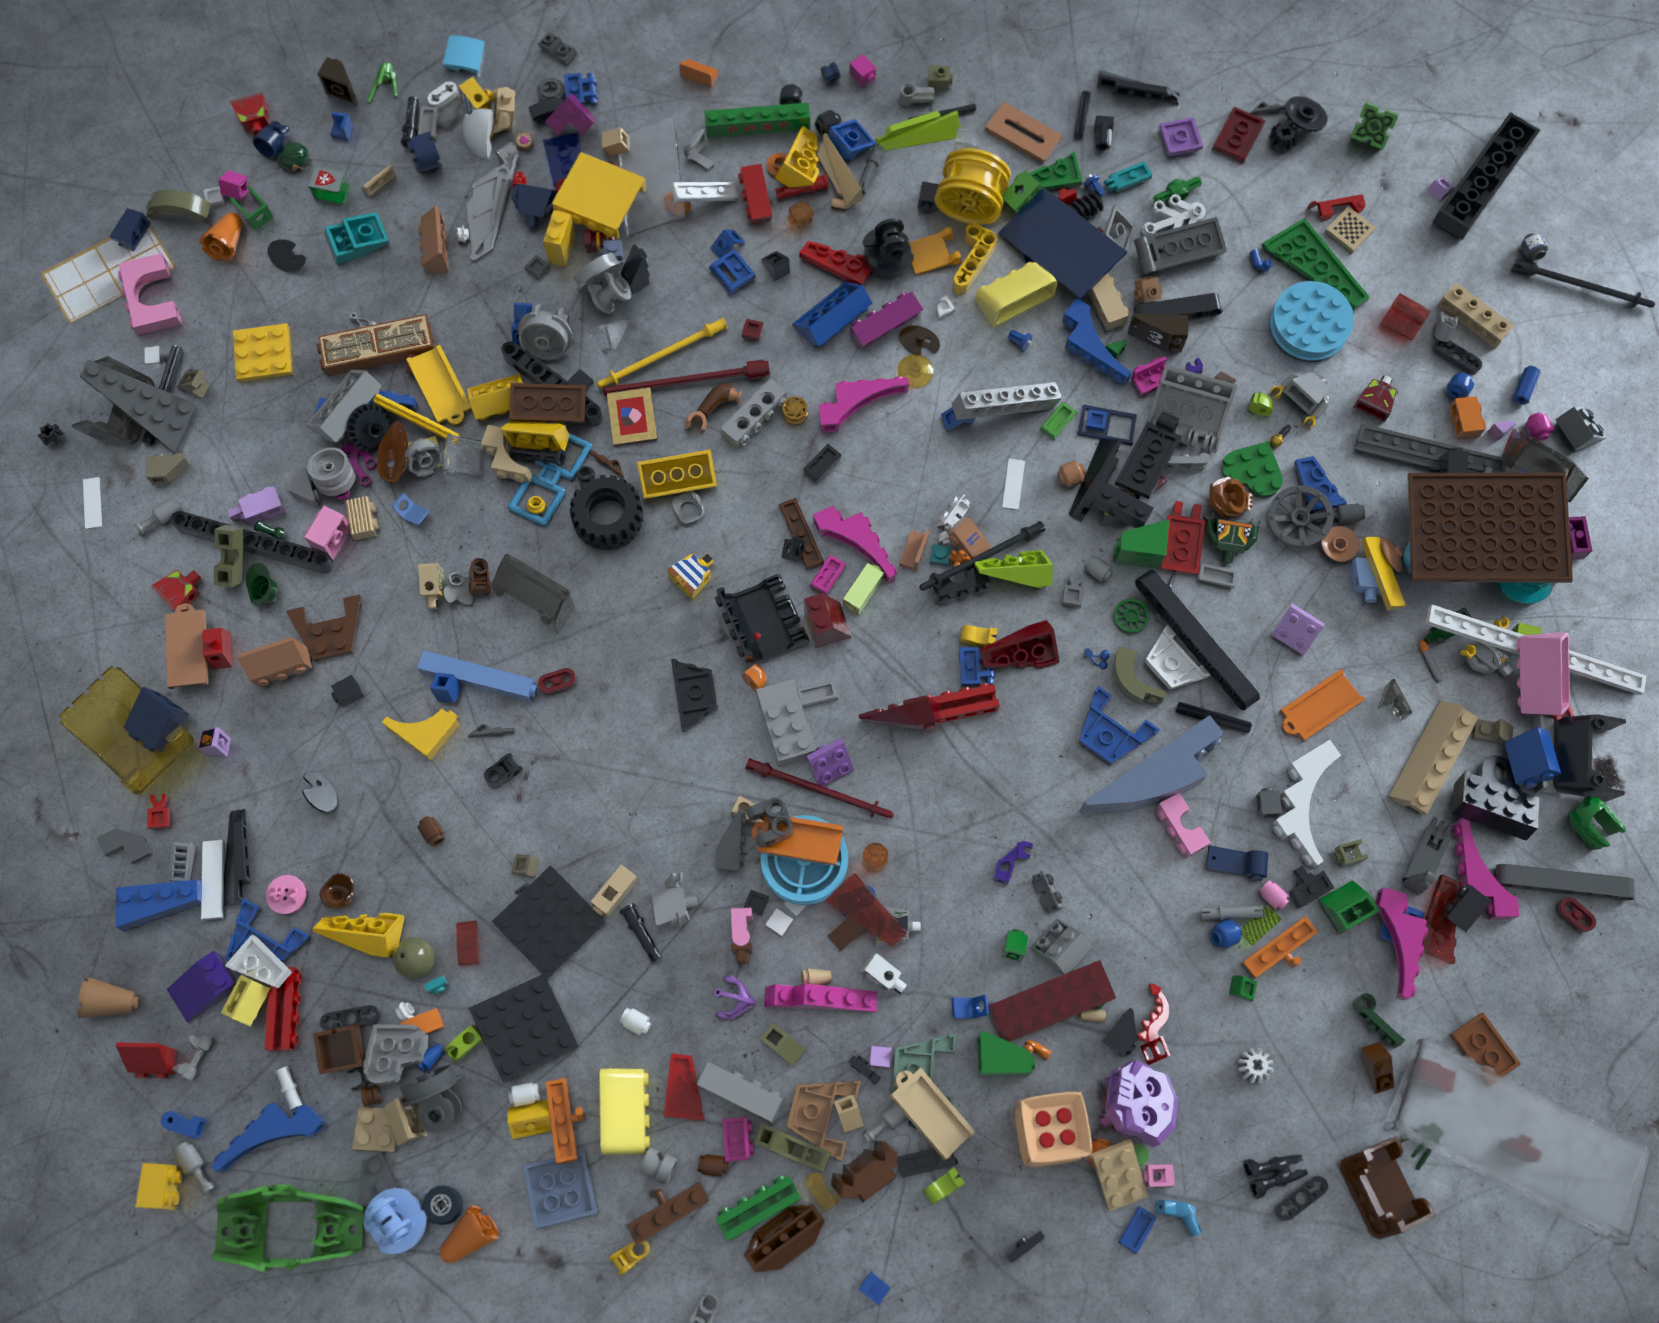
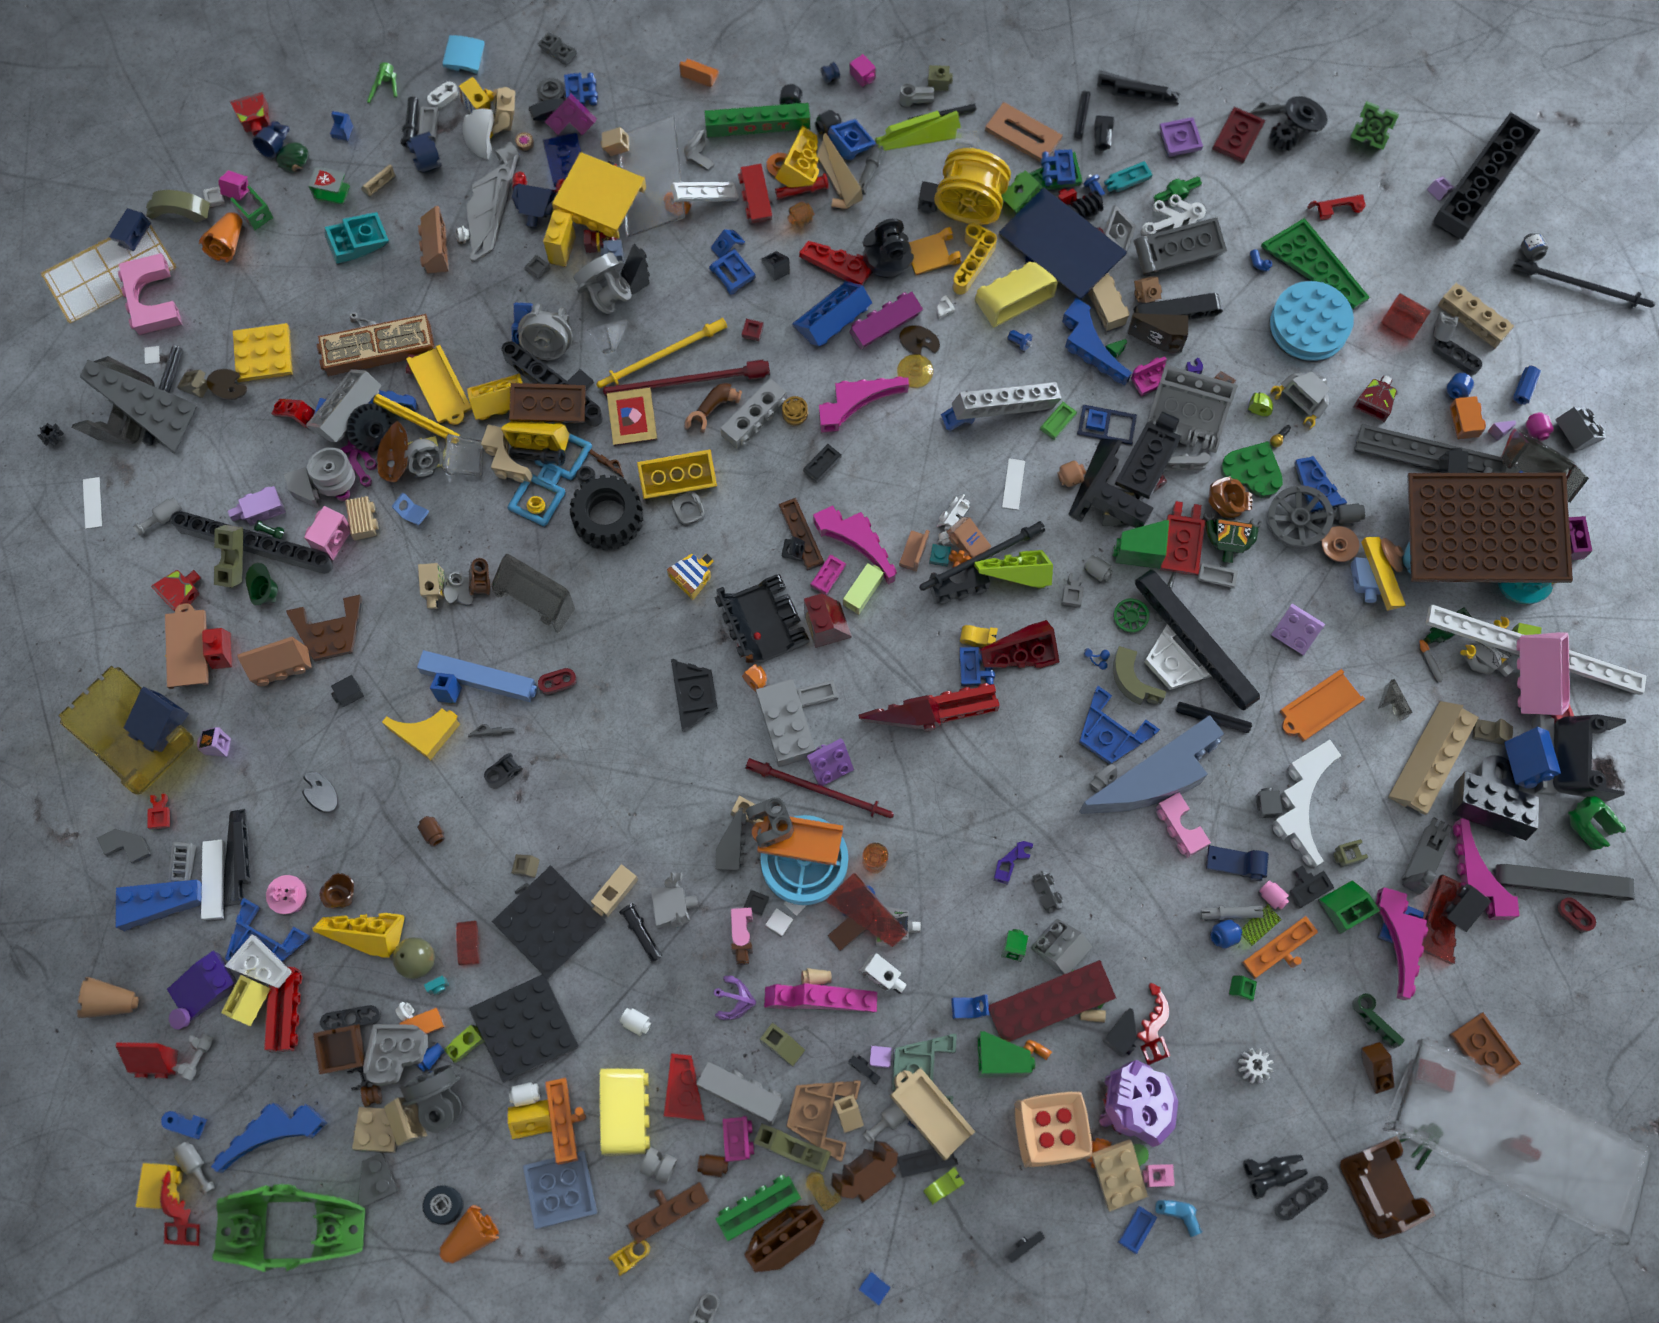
(165, 469): dark tan slope -> none
(179, 1018): none -> medium lavender tile
(180, 1215): none -> red piece
(222, 384): none -> dark brown piece
(282, 252): black piece -> none
(288, 1088): white pin -> none
(294, 408): none -> red bracket
(336, 81): dark brown slope -> none
(386, 1227): light blue piece -> none
(1064, 167): none -> blue plate
(1104, 778): none -> light grey piece
(1350, 229): tan tile -> none

